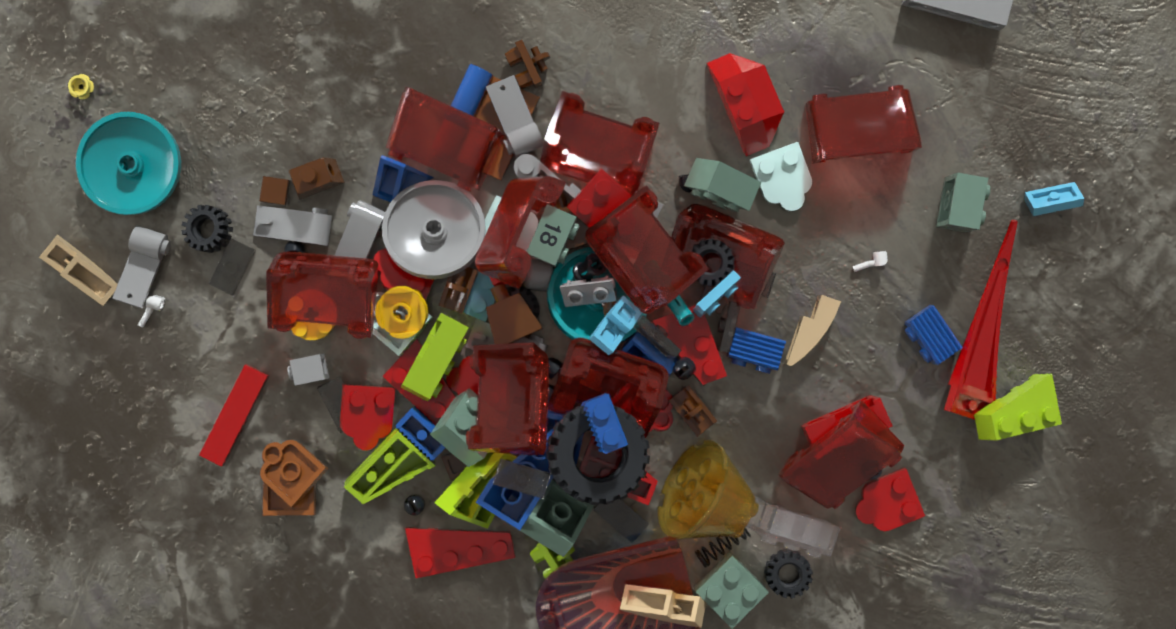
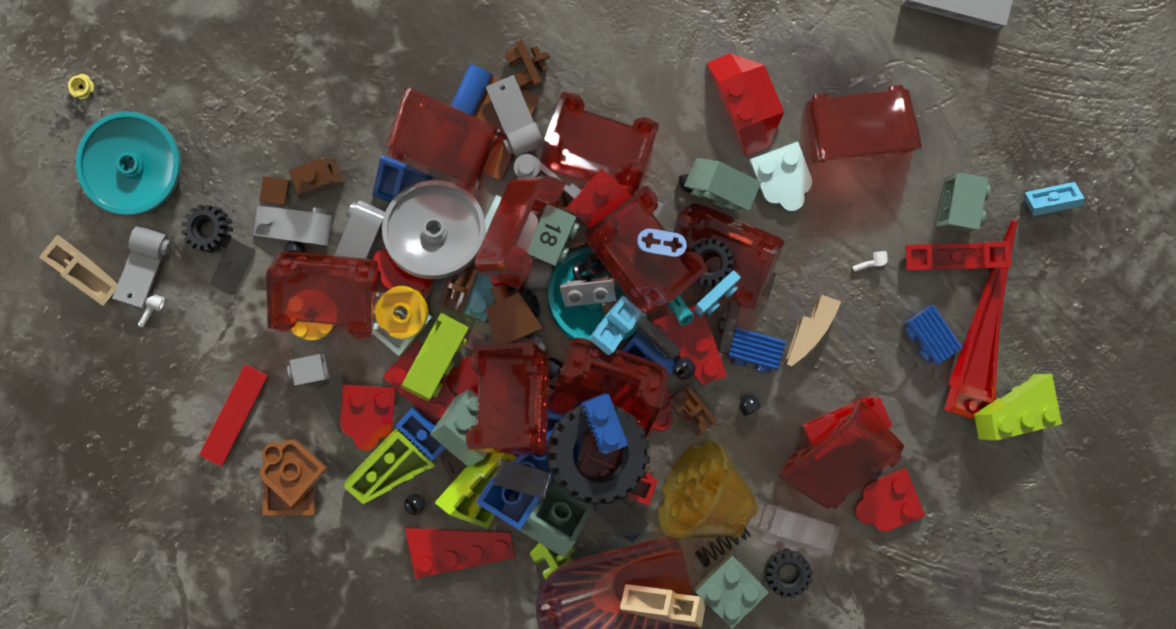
(661, 236): none -> light blue beam
(749, 404): none -> black hinge
(958, 256): none -> red slope

